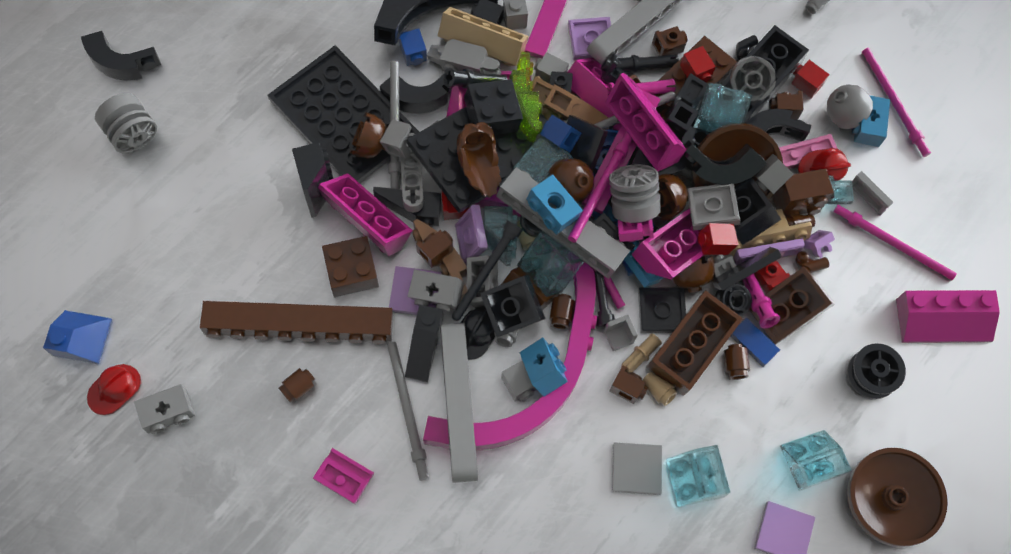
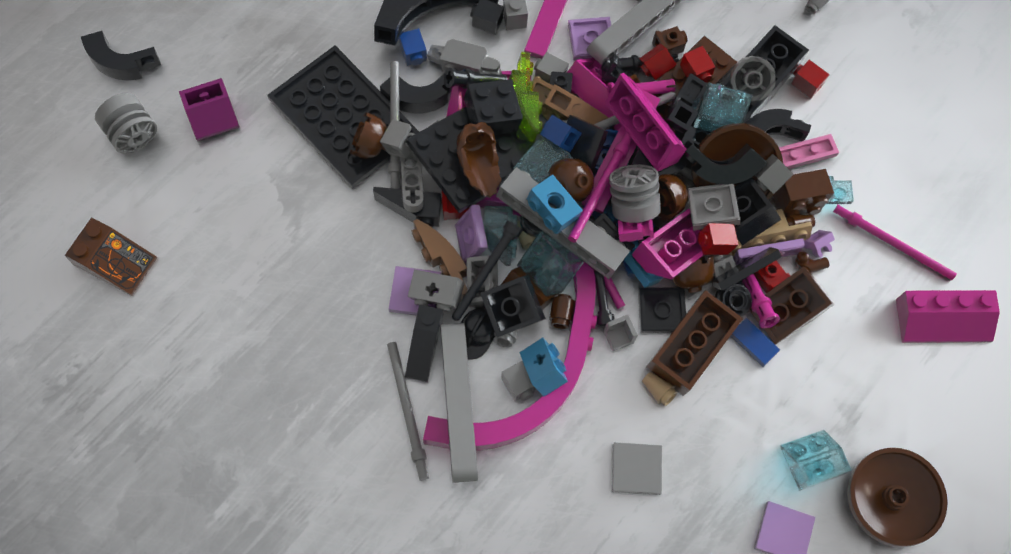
(78, 336): blue slope -> none
(110, 256): none -> reddish brown slope
(113, 389): red piece -> none
(152, 407): light grey brick -> none
(209, 109): none -> magenta slope
(296, 321): reddish brown brick -> none
(297, 384): reddish brown brick -> none
(313, 170): black slope -> none
(343, 476): dark pink plate -> none
(350, 266): reddish brown brick -> none
(366, 213): dark pink slope -> none
(435, 247): reddish brown brick -> none
(497, 40): tan brick -> none
(629, 386): reddish brown brick -> none
(641, 353): tan axle -> none
(657, 62): none -> red brick
(698, 476): clear light blue slope -> none
(737, 361): reddish brown brick -> none
(743, 46): black arm -> none
(788, 101): reddish brown brick -> none
(830, 159): red piece -> none
(849, 106): light grey cylinder -> none
(871, 193): light grey tile -> none
(874, 129): dark azure brick -> none
(876, 371): black wheel -> none
(916, 135): dark pink bar -> none

